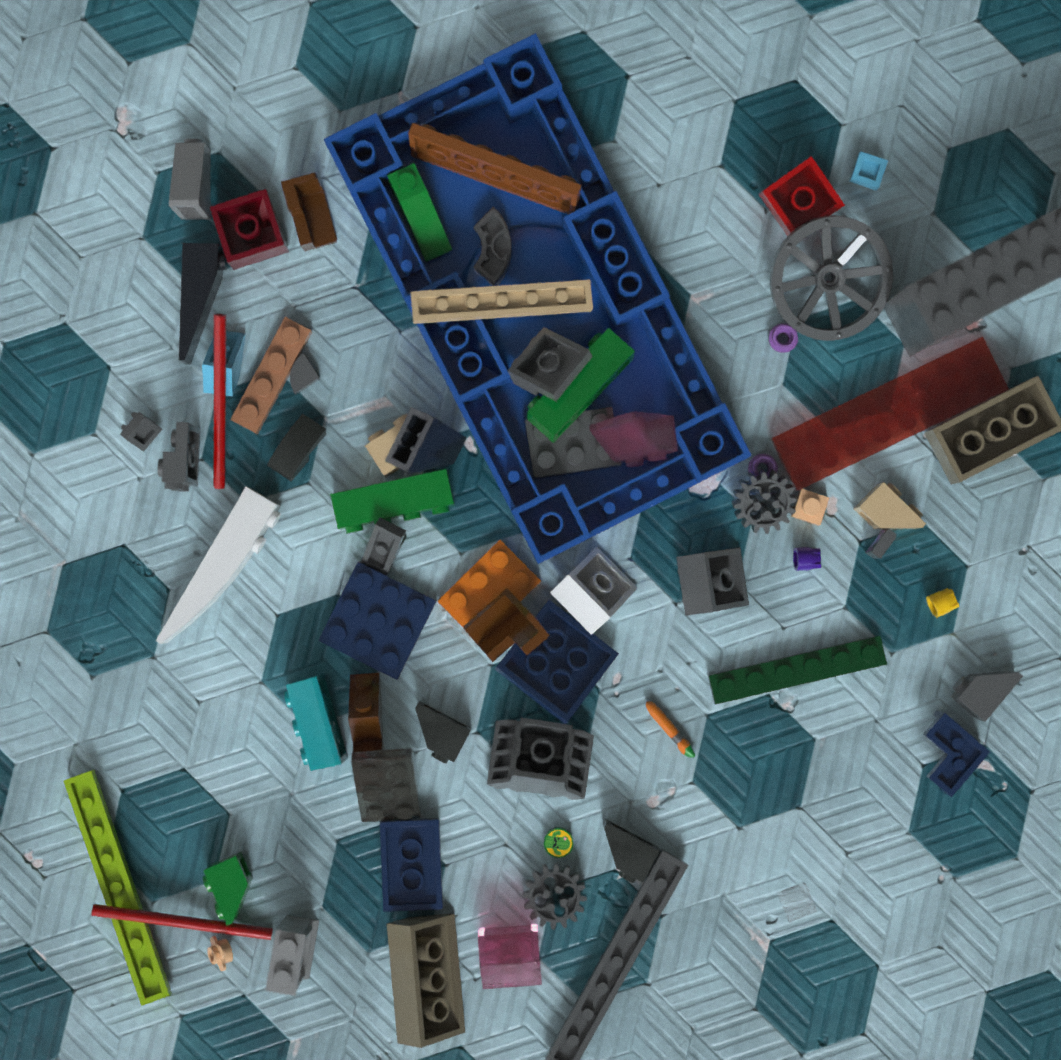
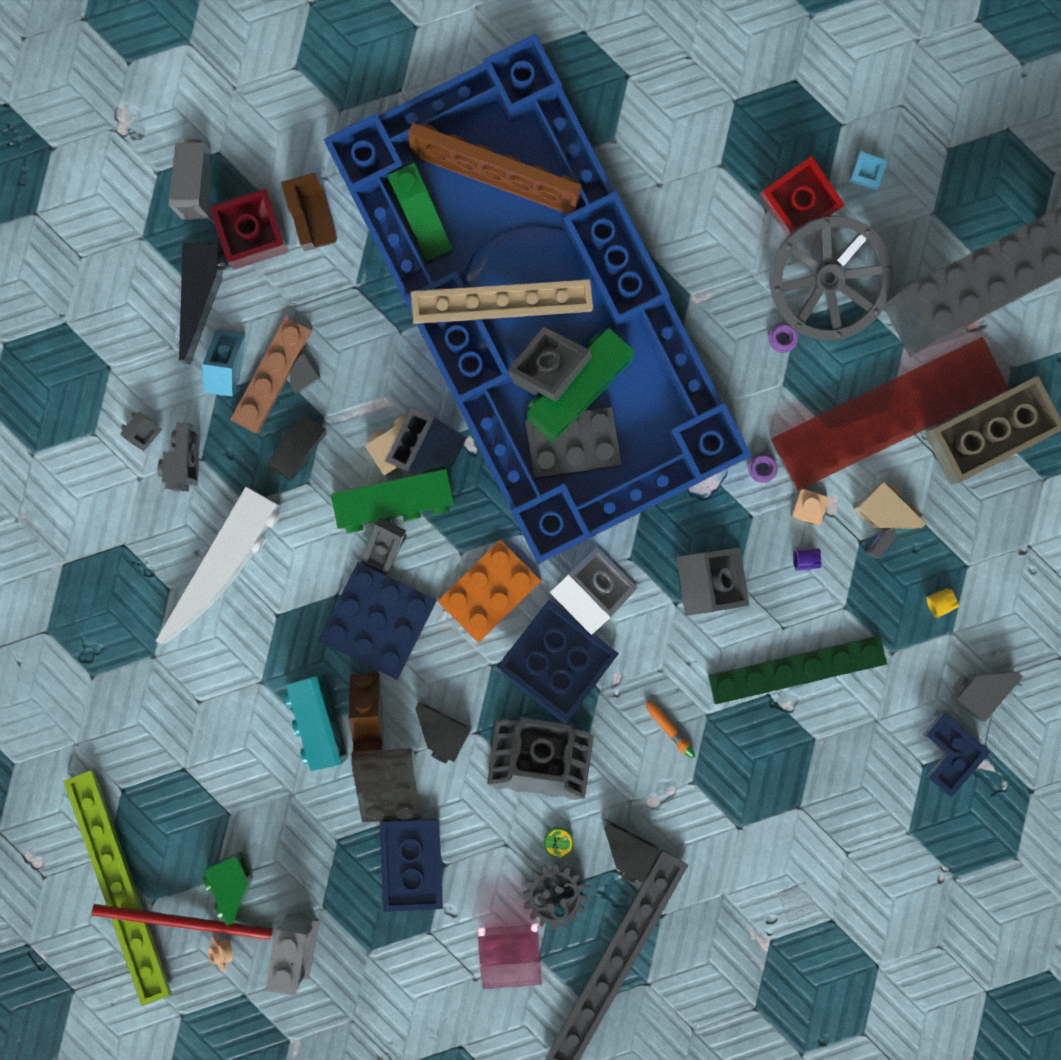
(219, 401): red piece -> none
(425, 979): dark tan slope -> none
(495, 248): dark grey tile -> none
(503, 624): reddish brown panel -> none
(636, 437): clear pink slope -> none
(764, 518): dark grey gear -> none

